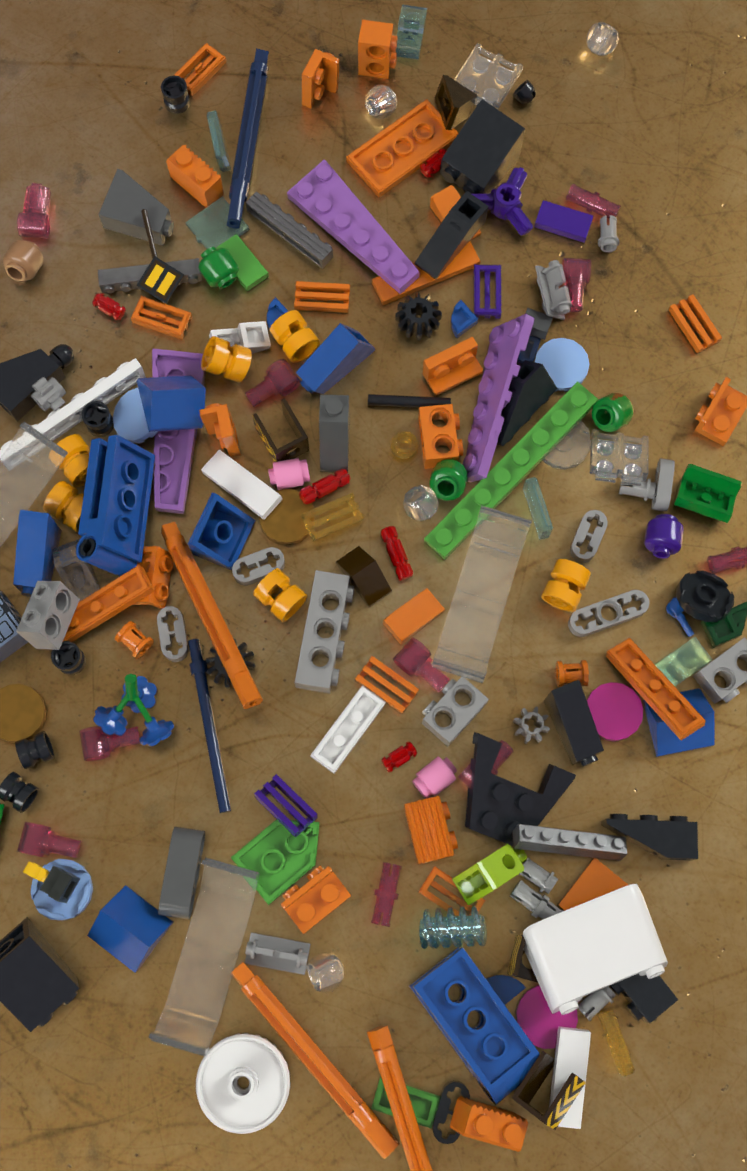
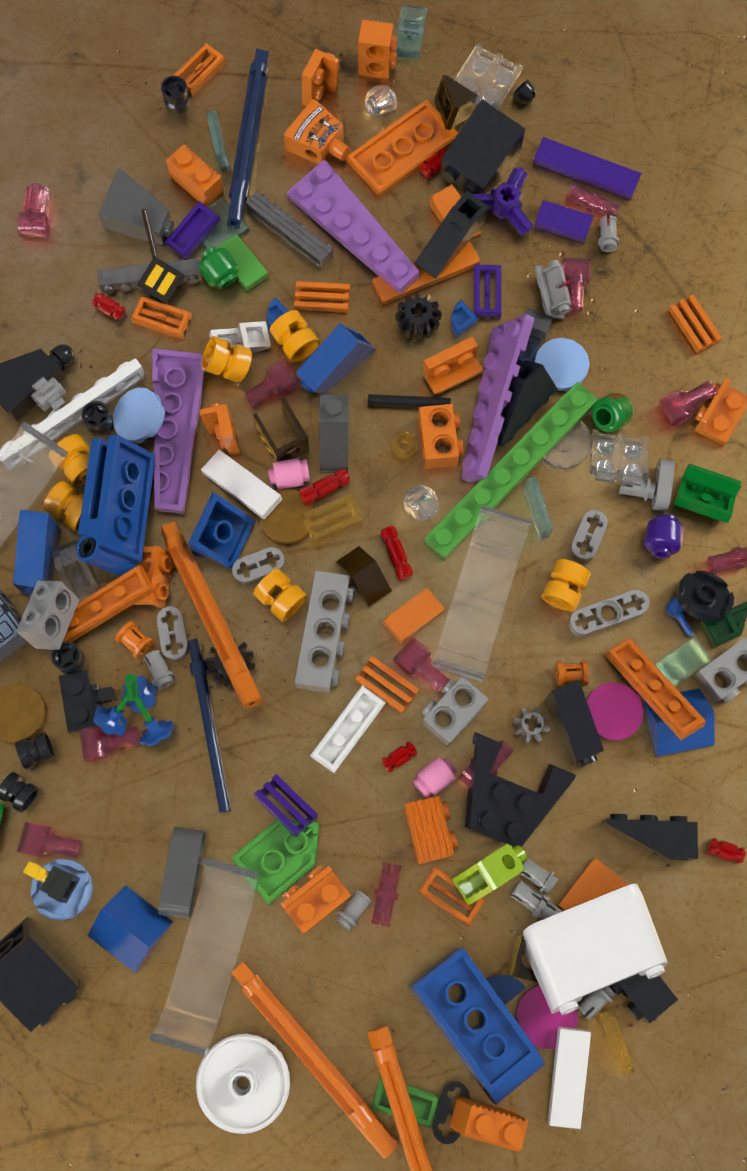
(23, 260): medium nougat head -> none
(82, 699): none -> black hinge
(159, 669): none -> light grey pin
(172, 402): blue slope -> none
(192, 230): none -> dark purple tile
(277, 953): light grey hinge -> none
(316, 135): none -> orange torso
(325, 972): clear piece -> none
(353, 910): none -> light grey pin
(448, 479): green head -> none
(452, 929): clear light blue piece -> none
(532, 1083): dark brown piece -> none
(569, 842): flat silver piece -> none
(586, 168): none -> dark purple tile
(602, 39): clear piece -> none
(679, 404): none -> clear pink pin
(726, 850): none -> red piece

